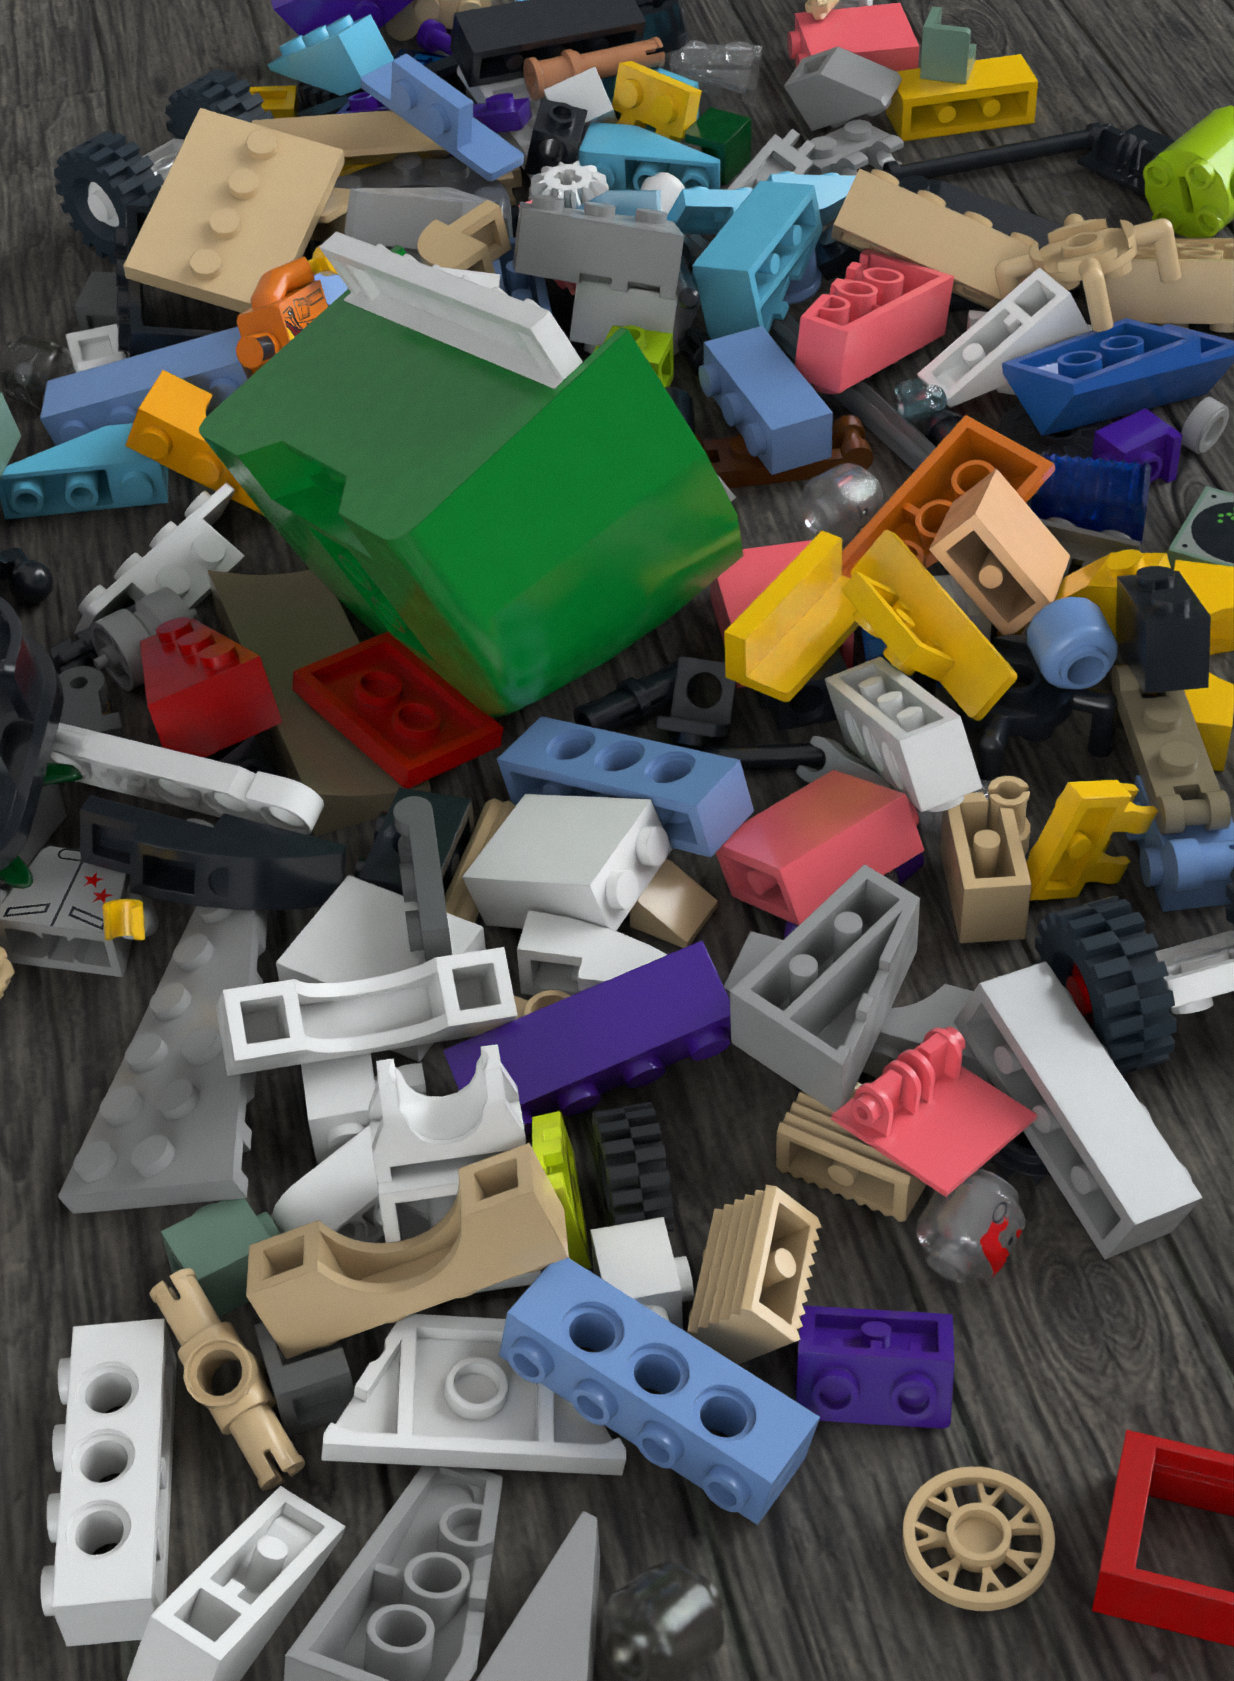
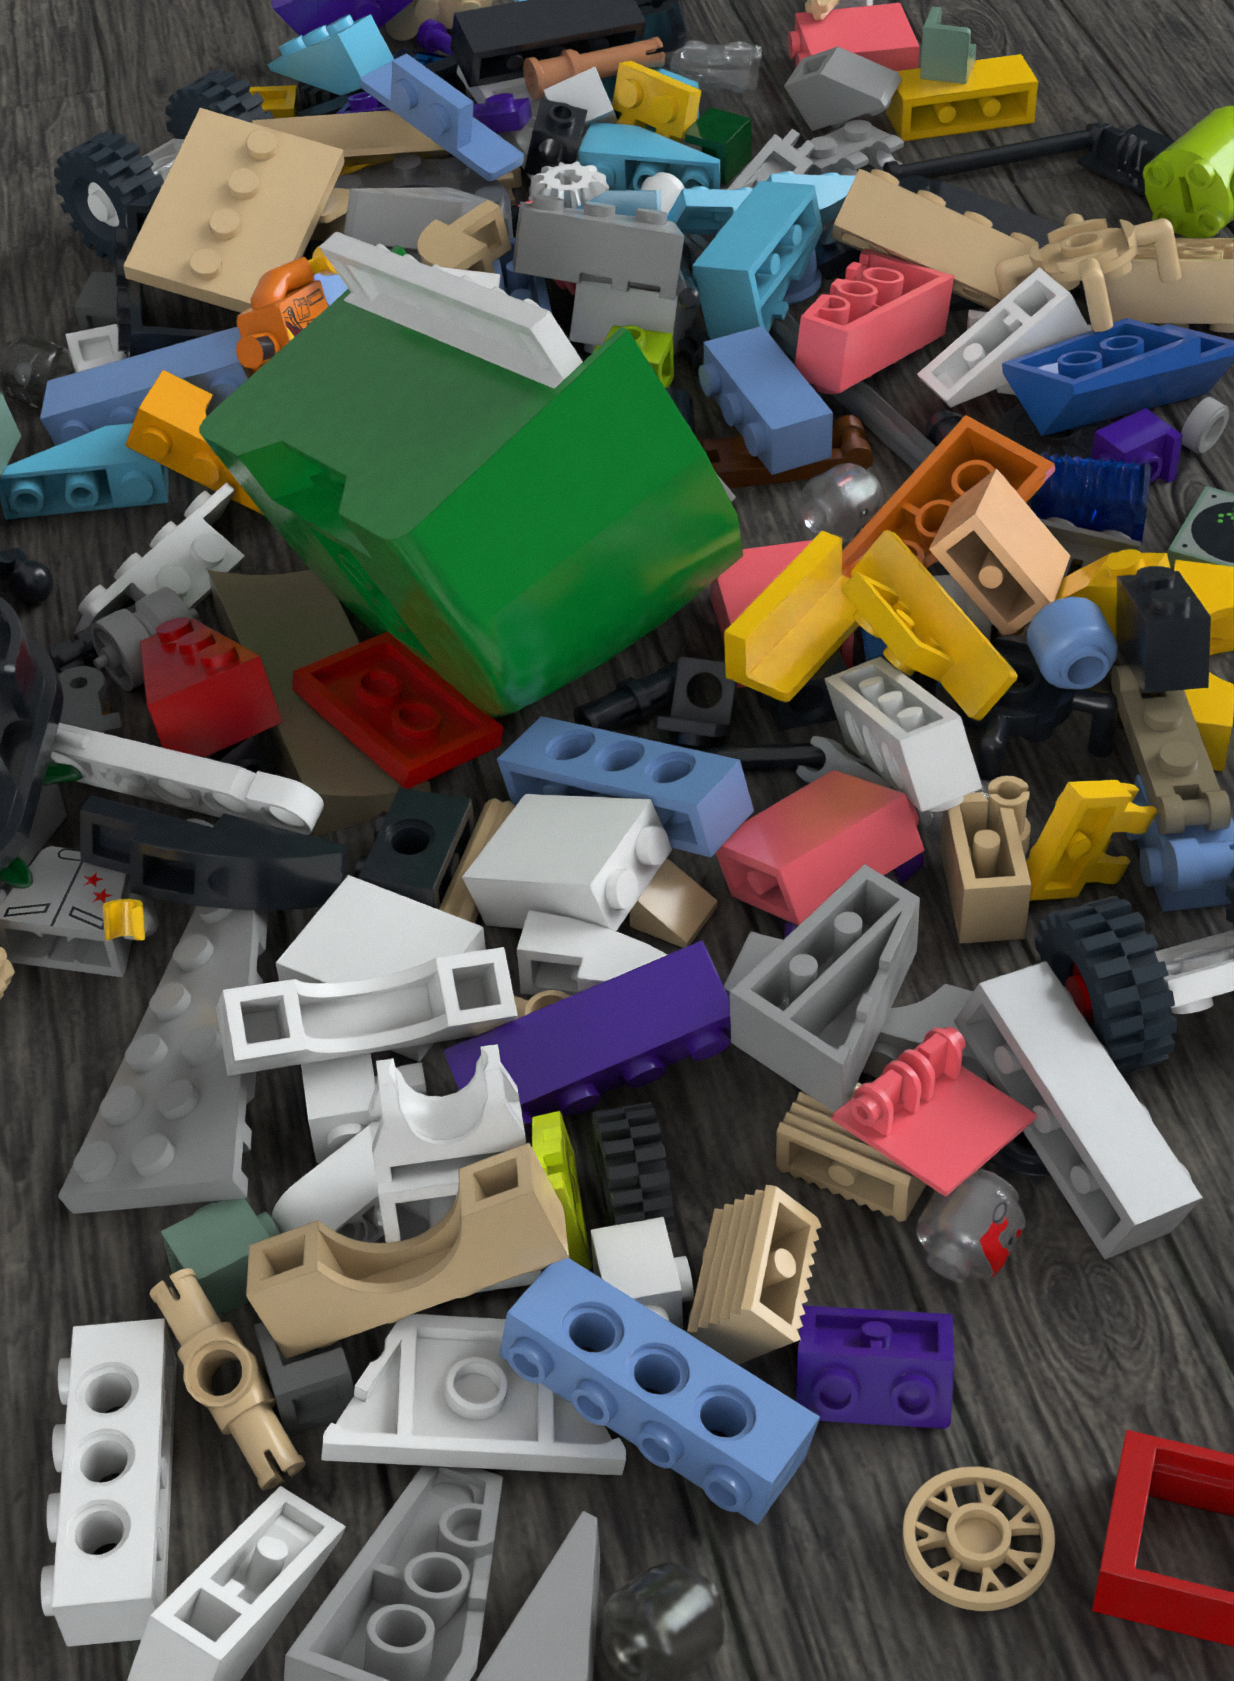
(422, 877): dark grey plate -> none
(919, 402): clear light blue arm -> none

